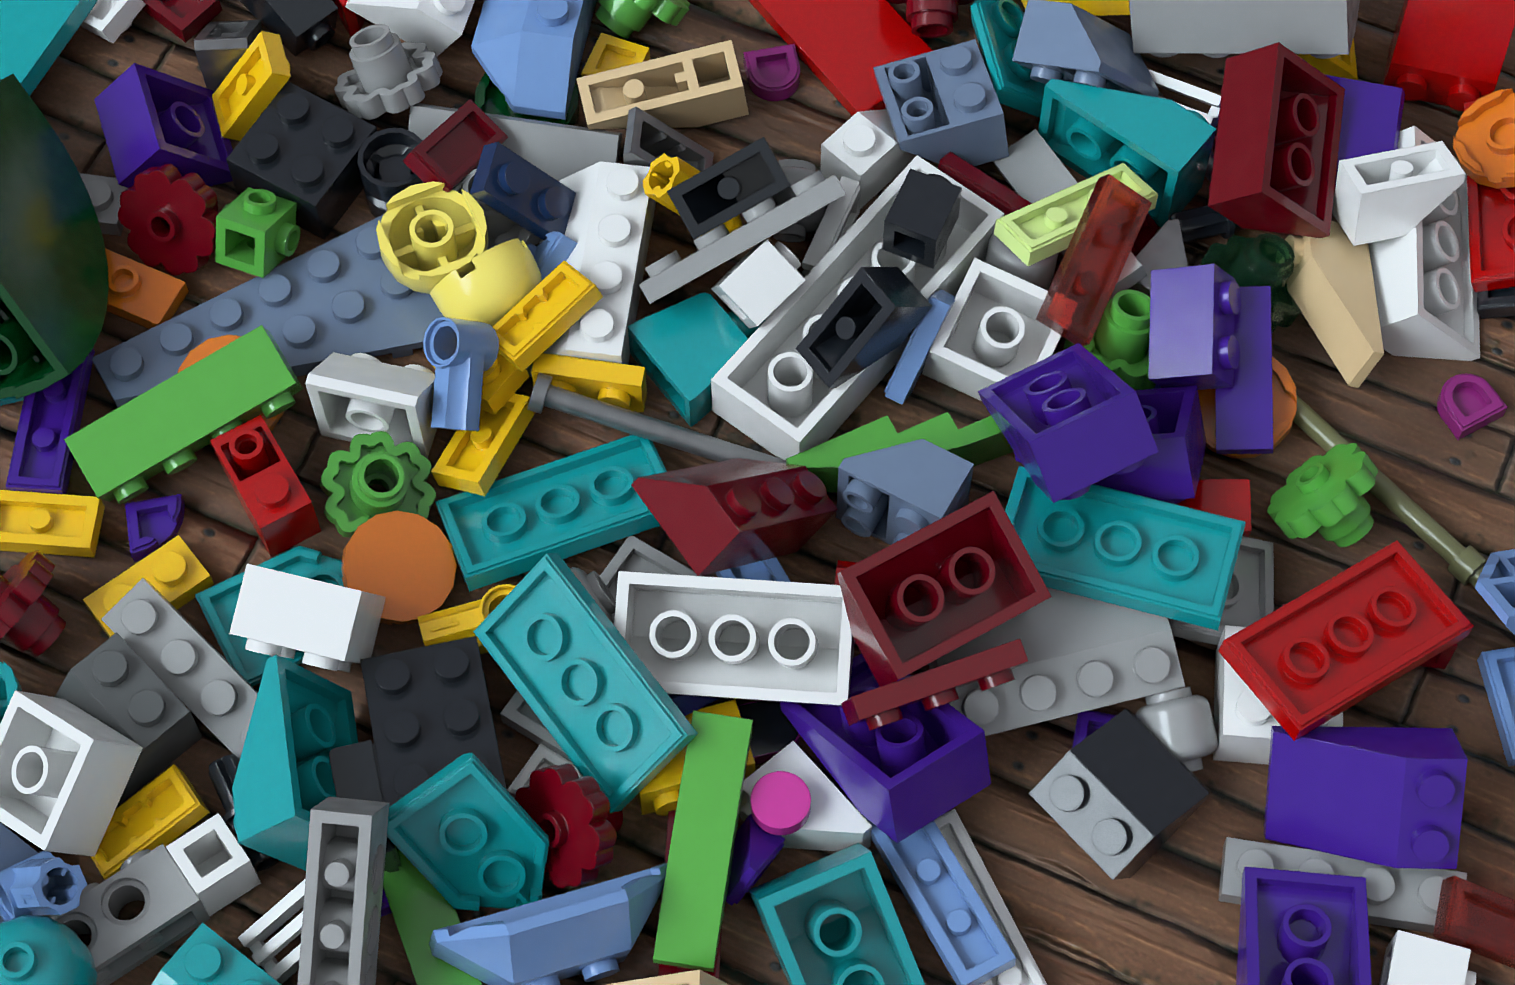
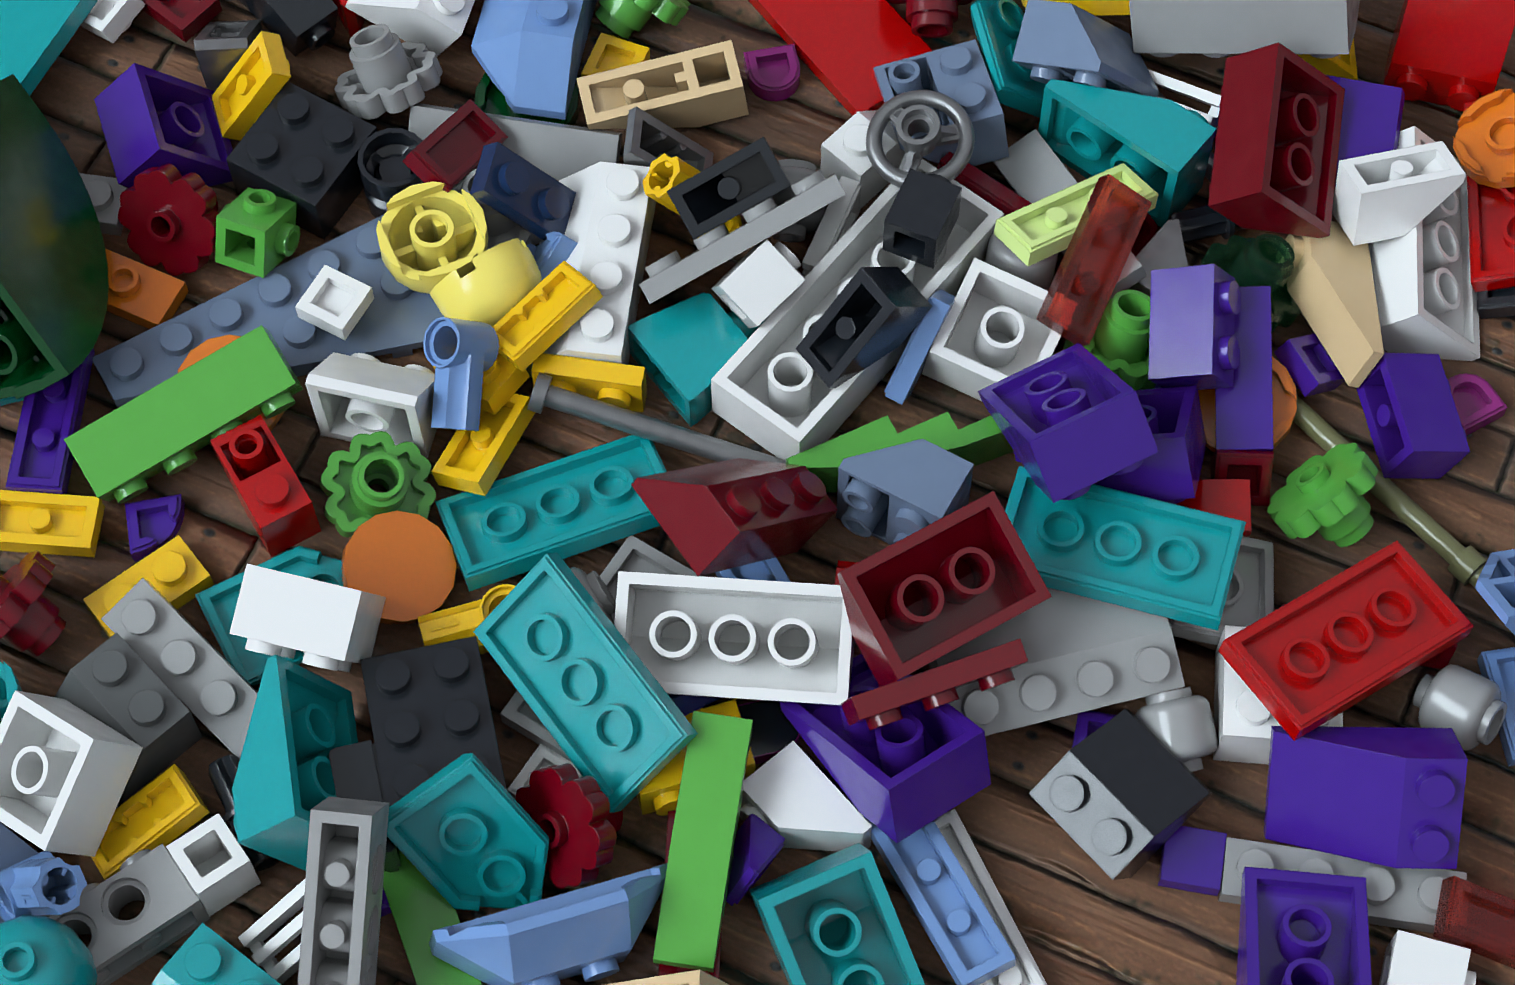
(334, 302): none -> white plate
(780, 803): dark pink tile -> none
(912, 114): none -> flat silver piece
(1193, 861): none -> dark purple tile
(1246, 465): none -> dark red slope
(1309, 365): none -> dark purple plate
(1412, 416): none -> dark purple brick
(1461, 702): none -> light grey head

